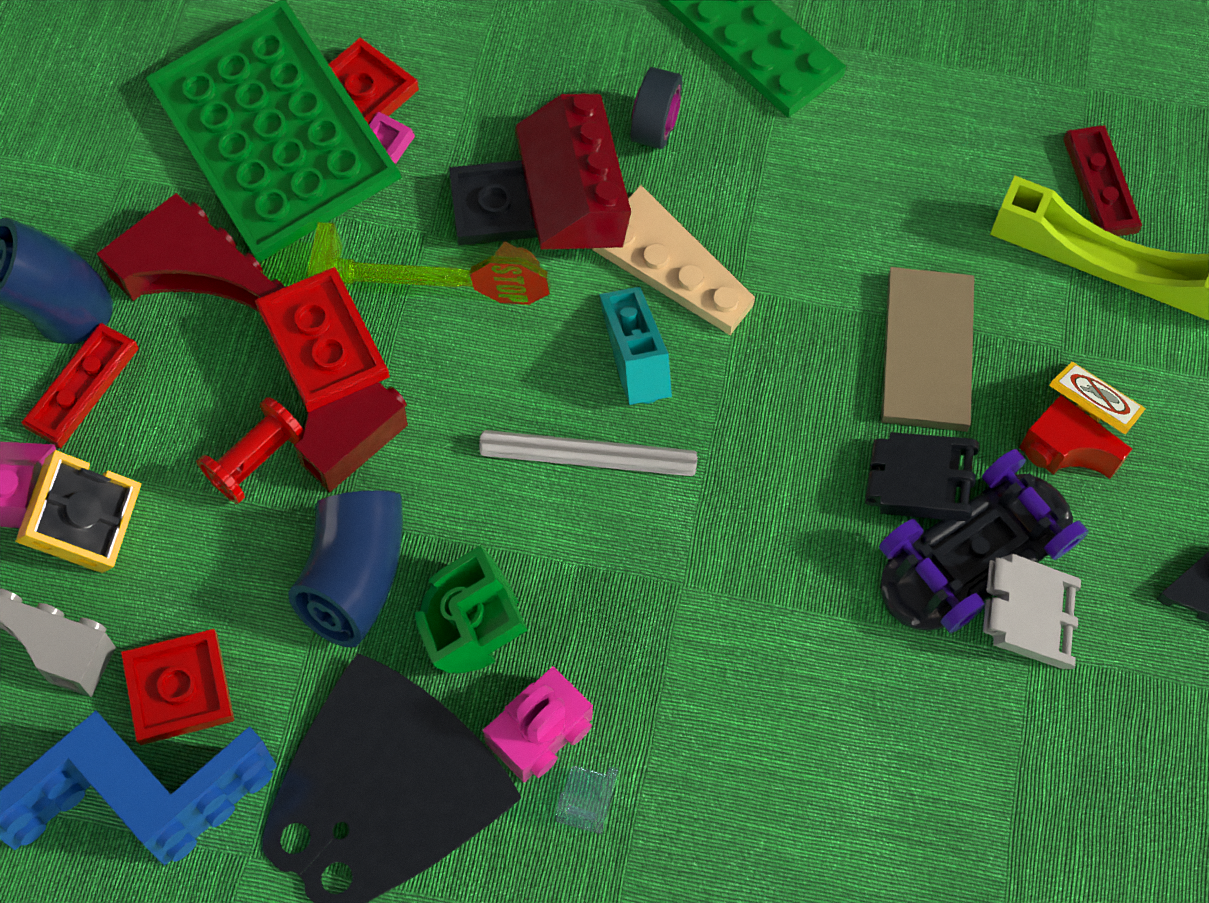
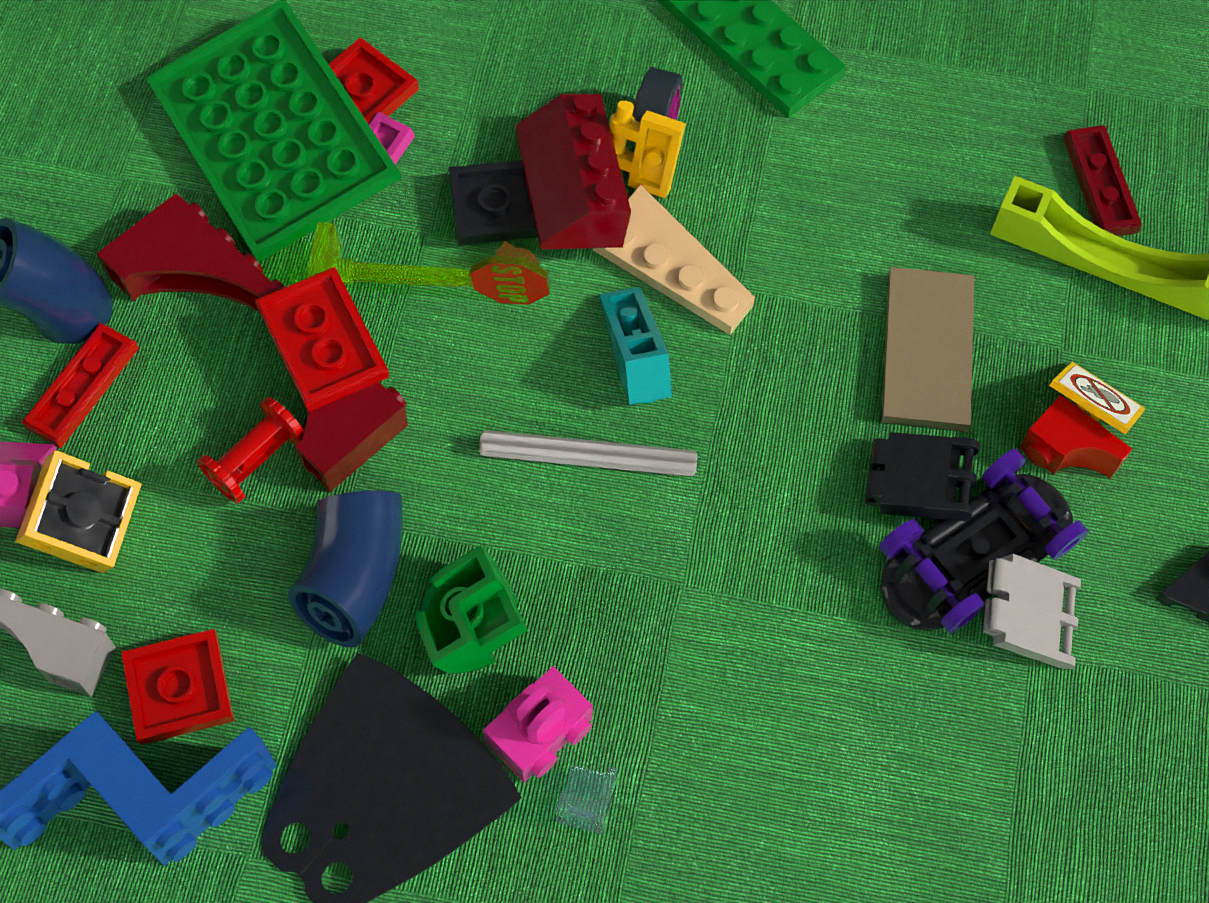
(656, 148): none -> yellow plate

